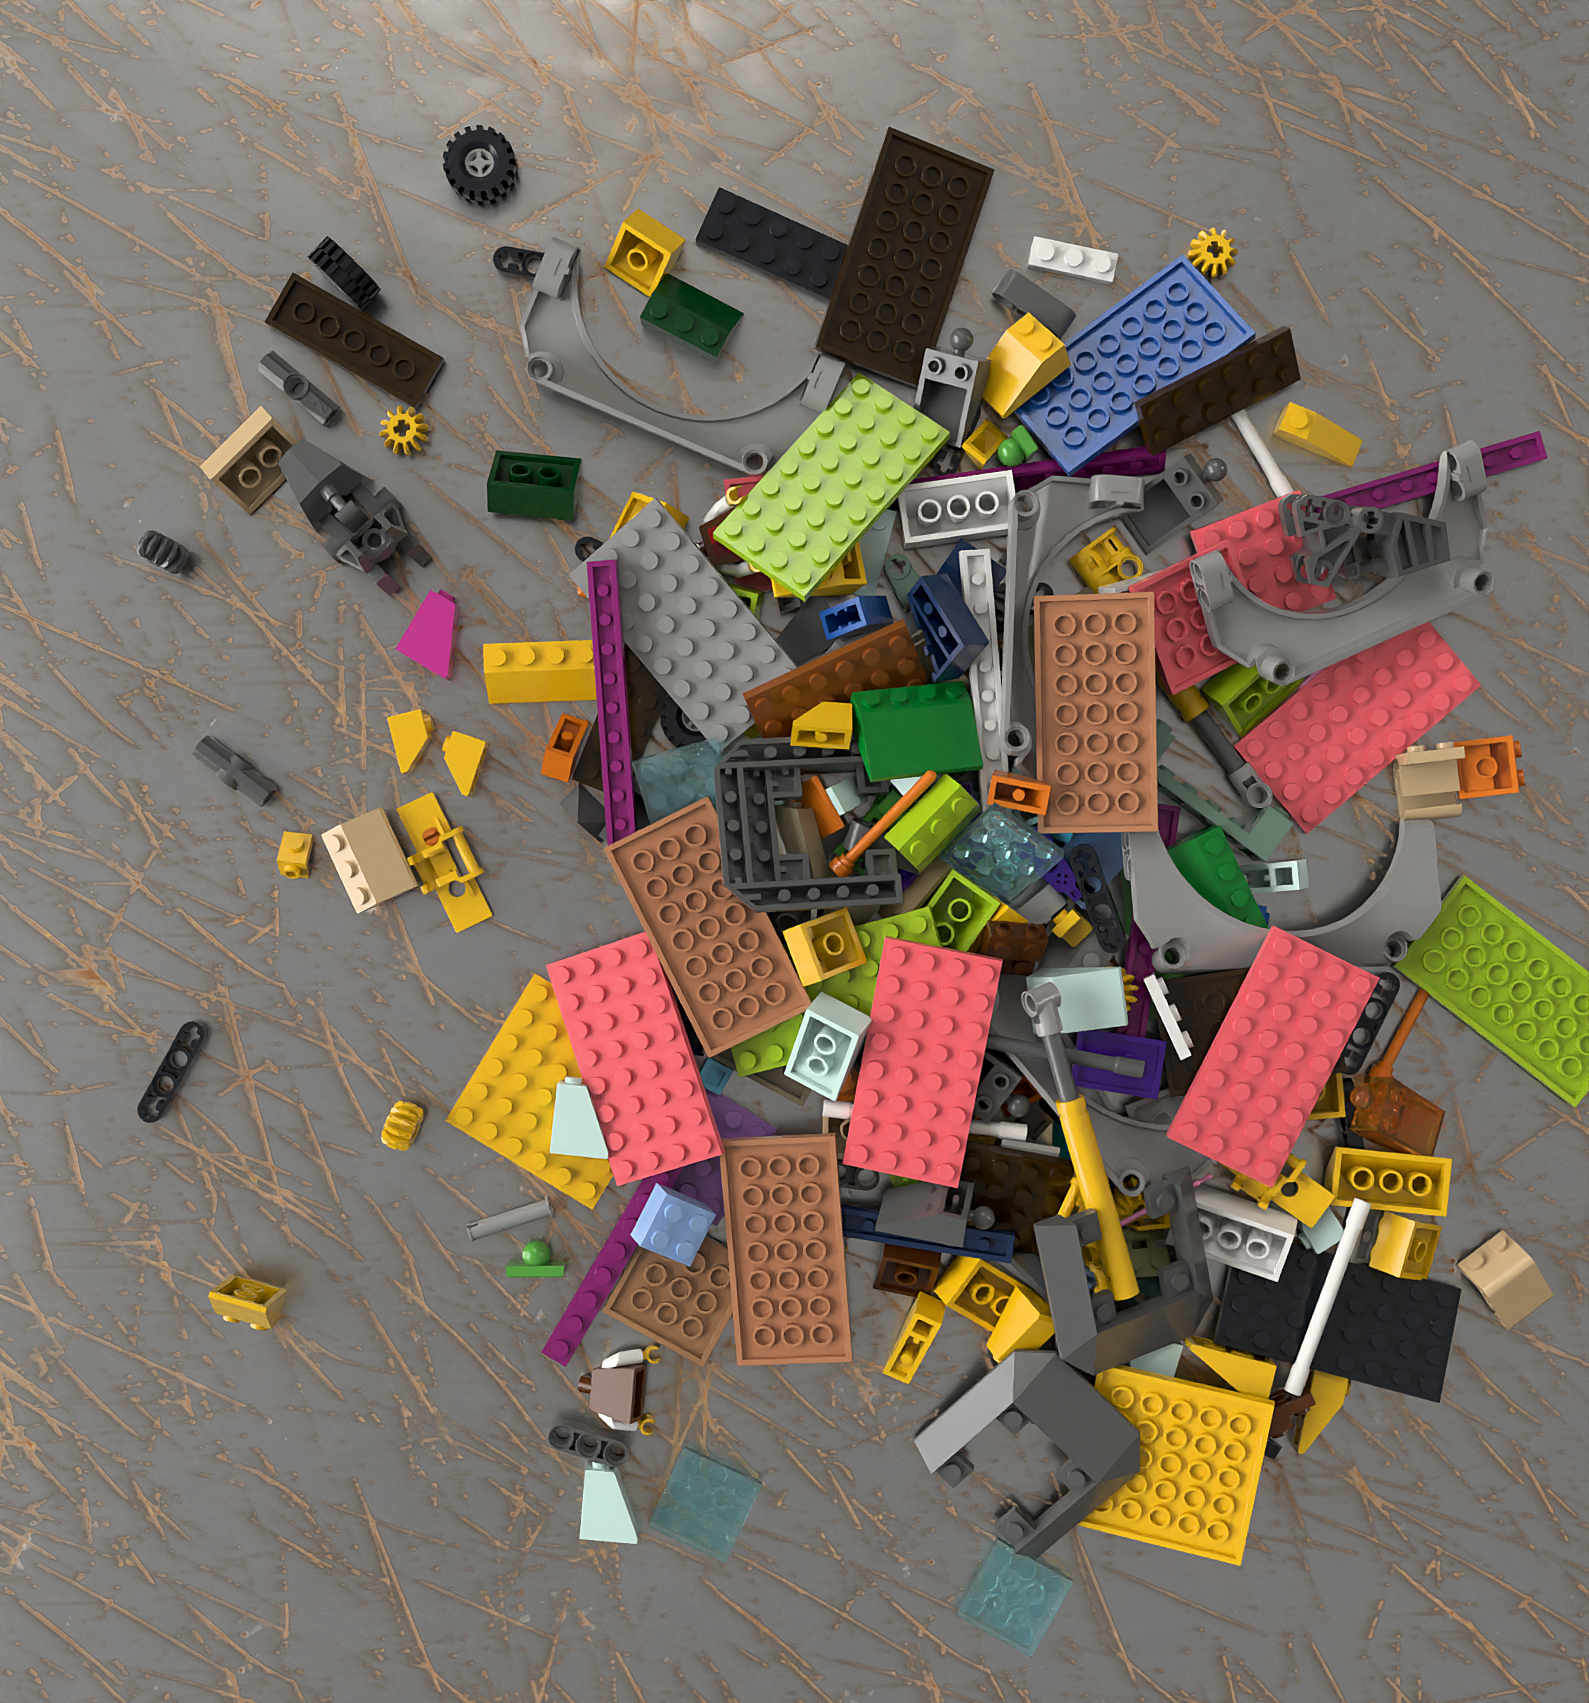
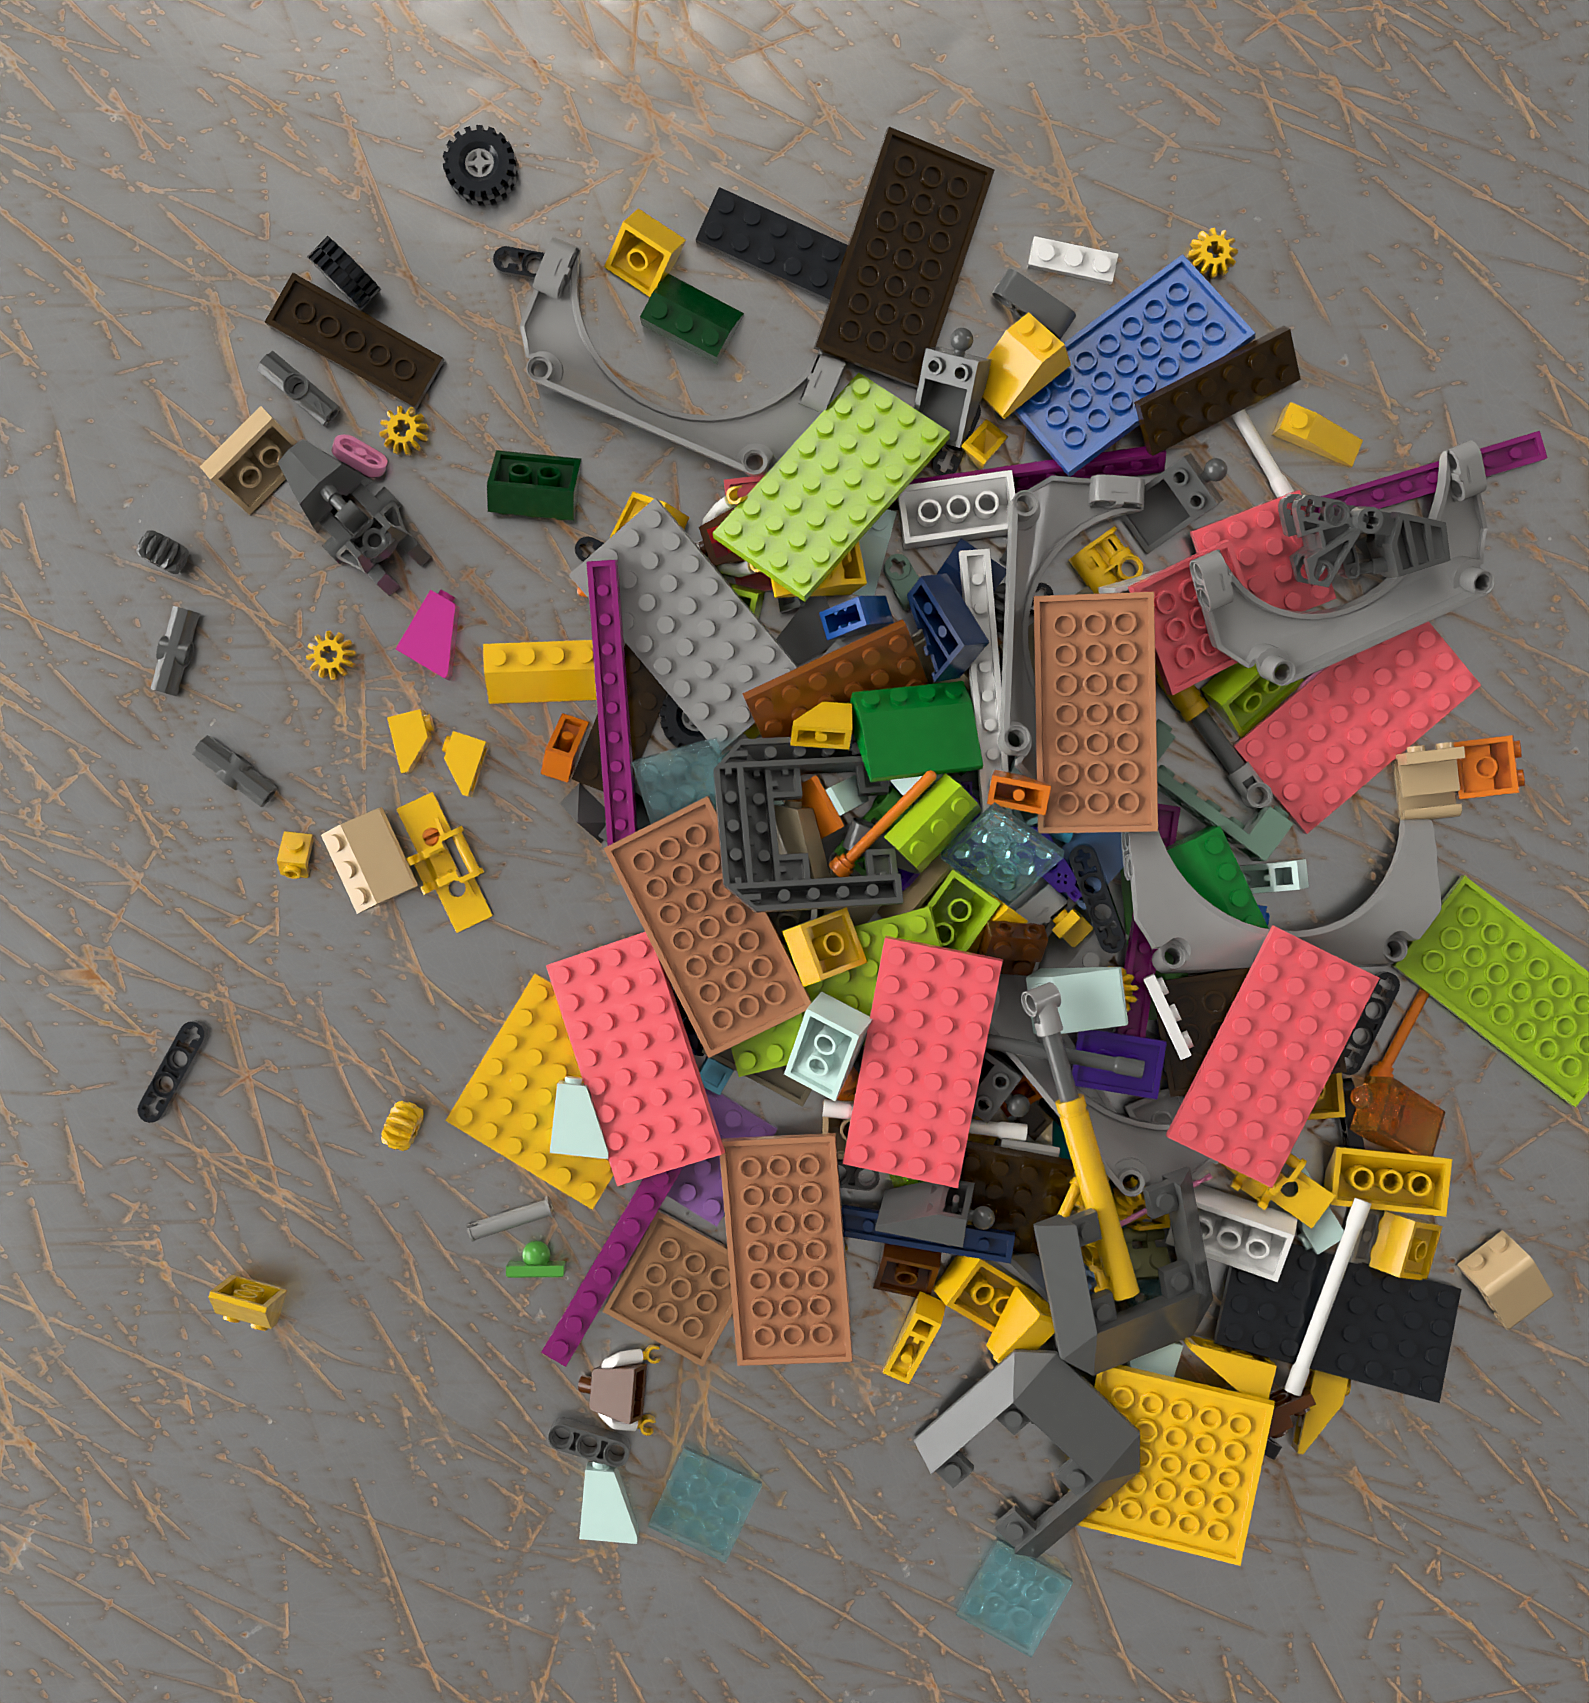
(174, 651): none -> dark grey piece
(337, 645): none -> yellow gear
(359, 455): none -> bright pink plate
(673, 1224): light blue brick -> none
(1017, 448): bright green tile -> none

